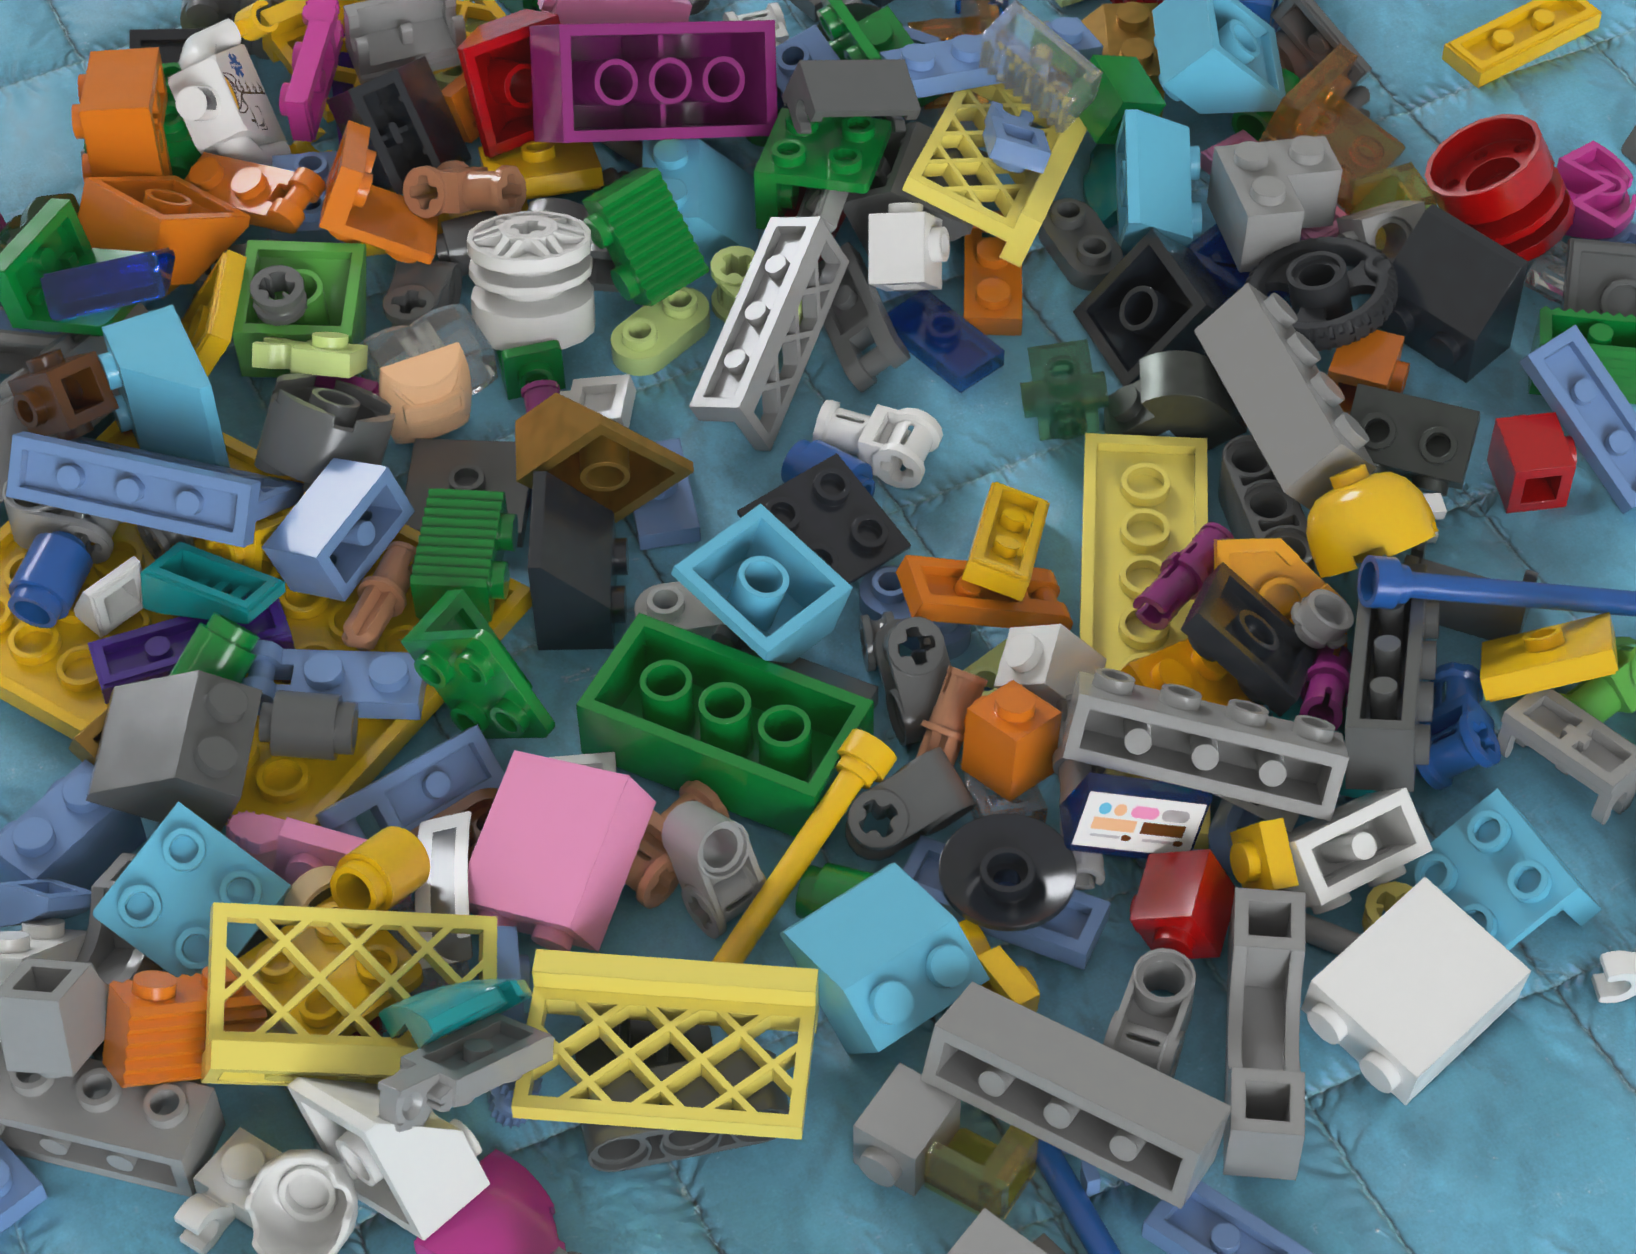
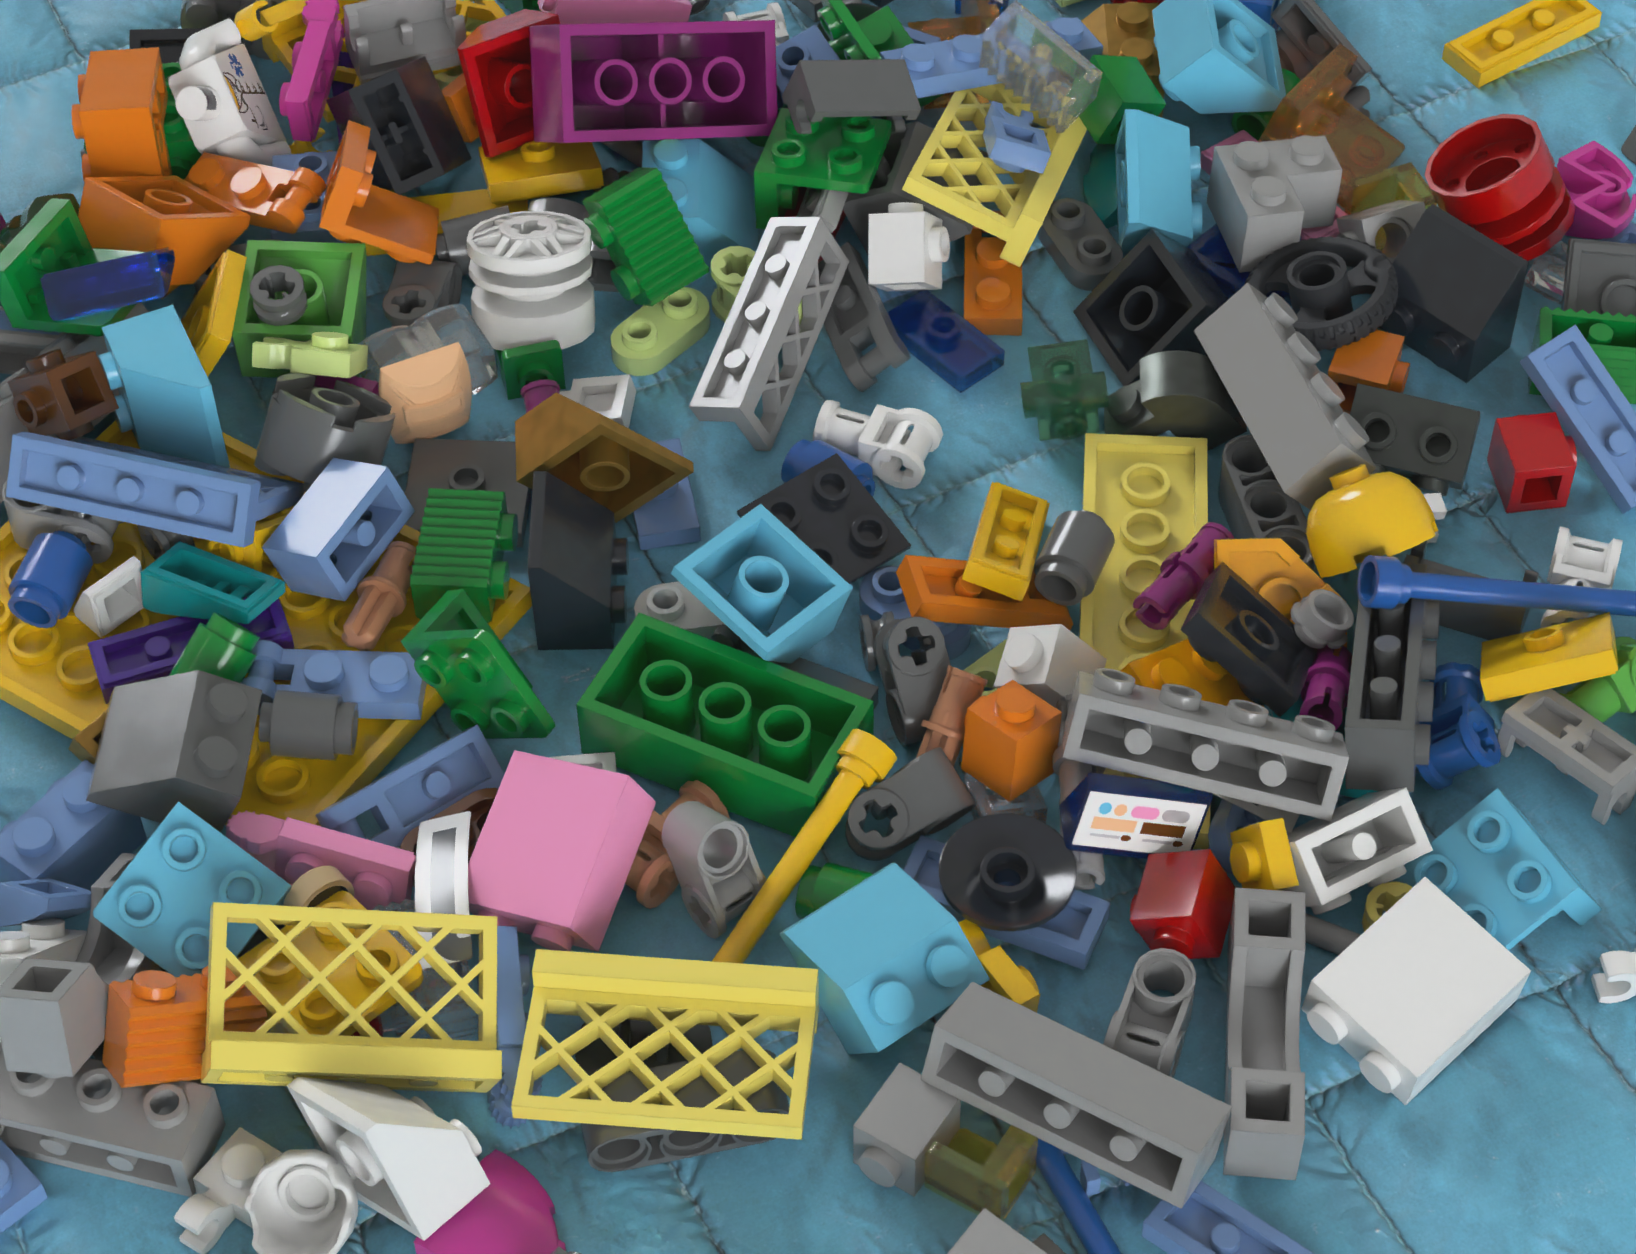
(380, 871): yellow brick -> none
(450, 1007): teal brick -> none
(461, 1069): light grey hinge -> none
(463, 189): nougat connector -> none
(1073, 557): none -> dark grey brick
(1580, 563): none -> white connector

